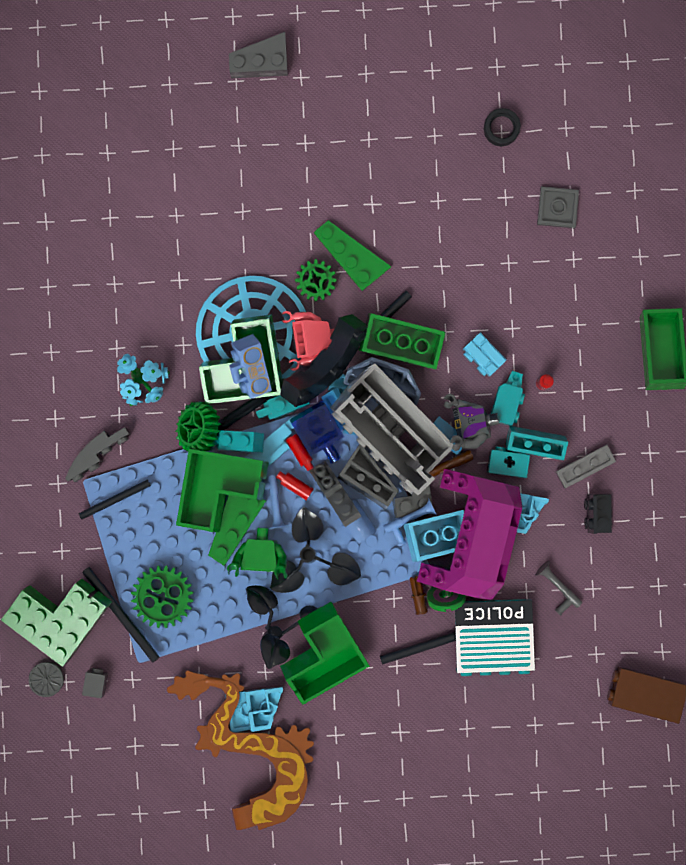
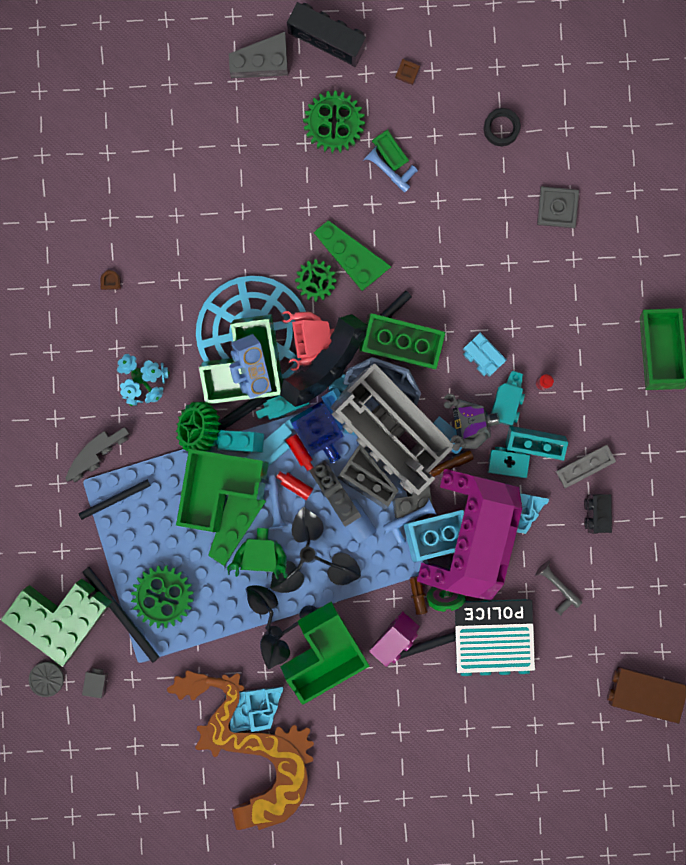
(110, 280): none -> reddish brown tile
(317, 121): none -> green gear
(326, 34): none -> black brick
(390, 150): none -> green tile
(396, 639): none -> brick
(399, 181): none -> medium blue piece
(407, 72): none -> reddish brown tile

